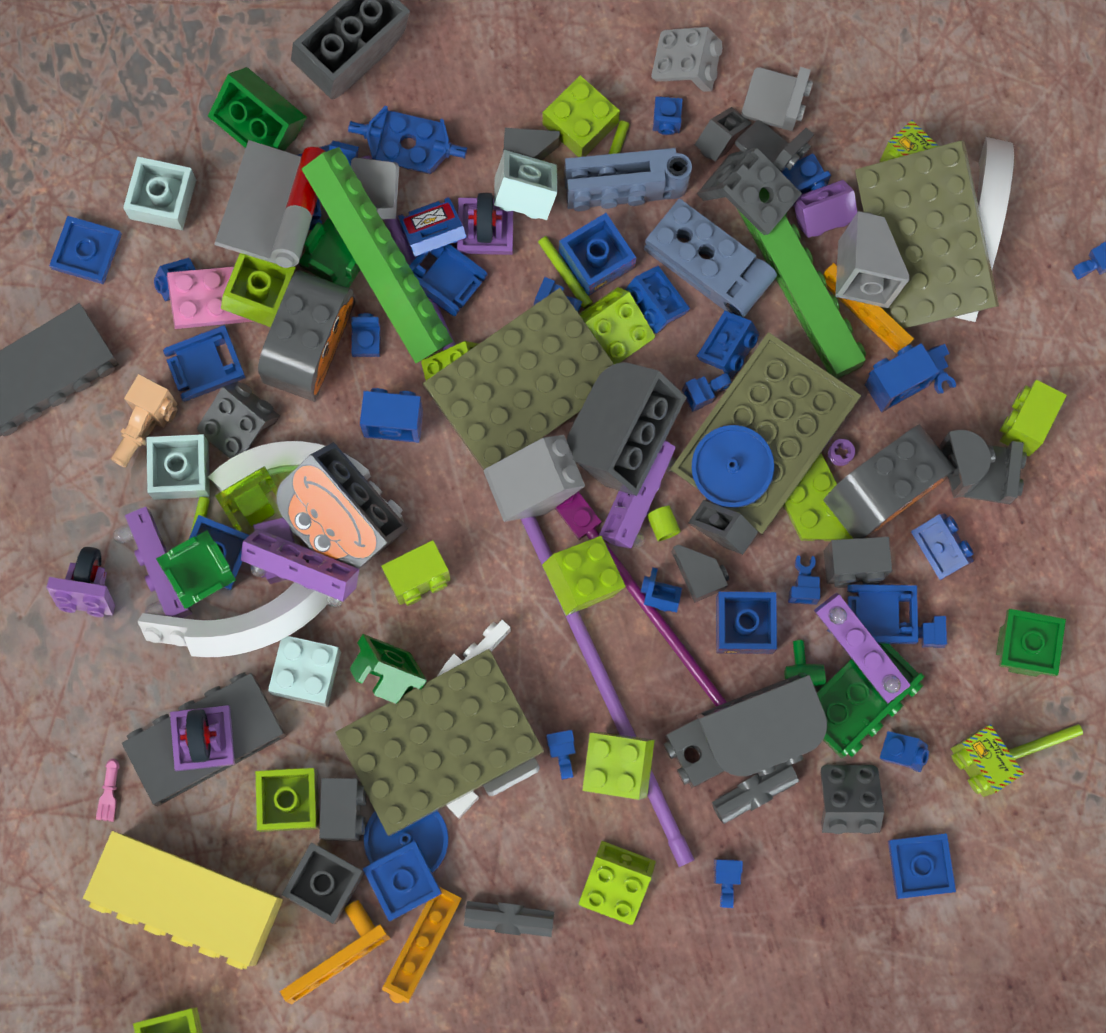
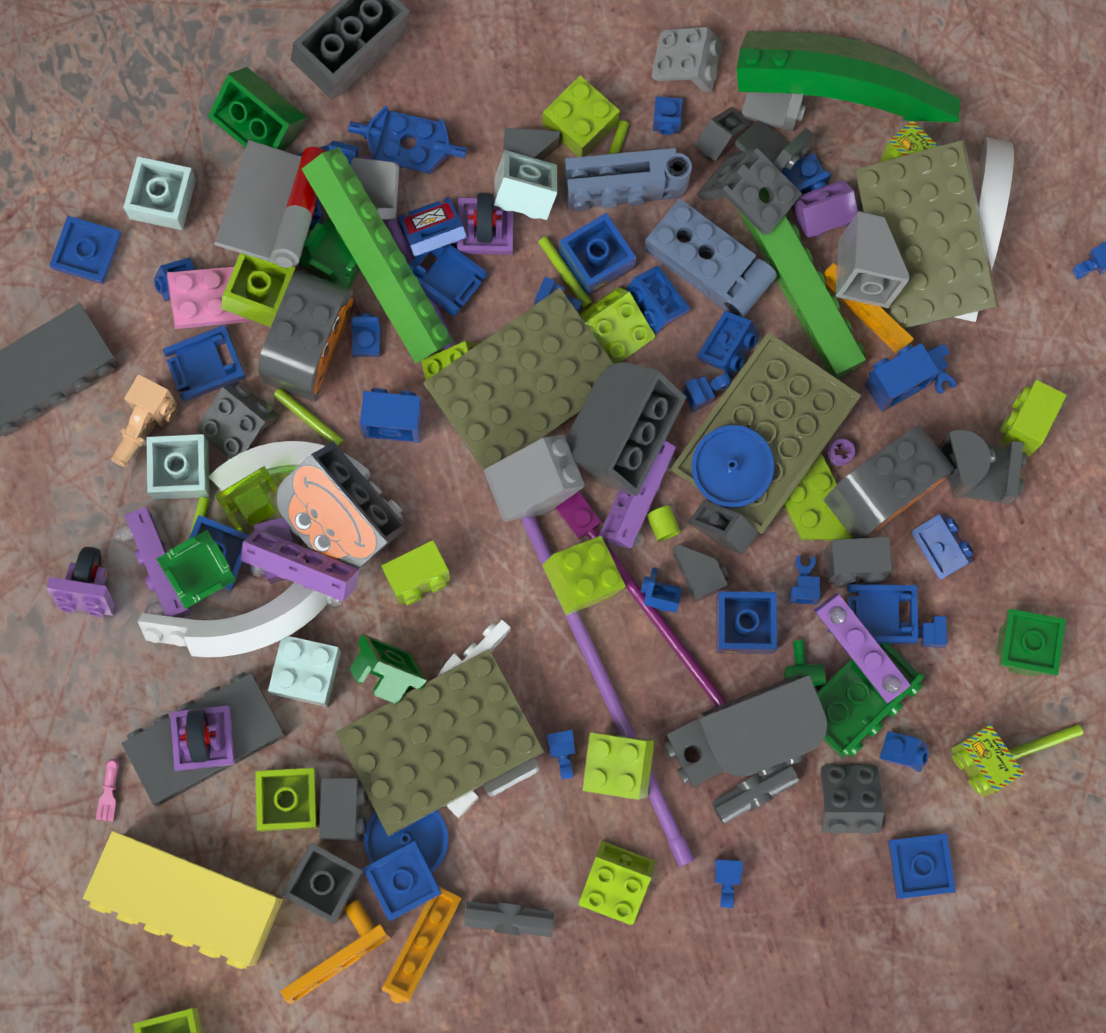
(308, 417): none -> lime bar
(842, 71): none -> green slope

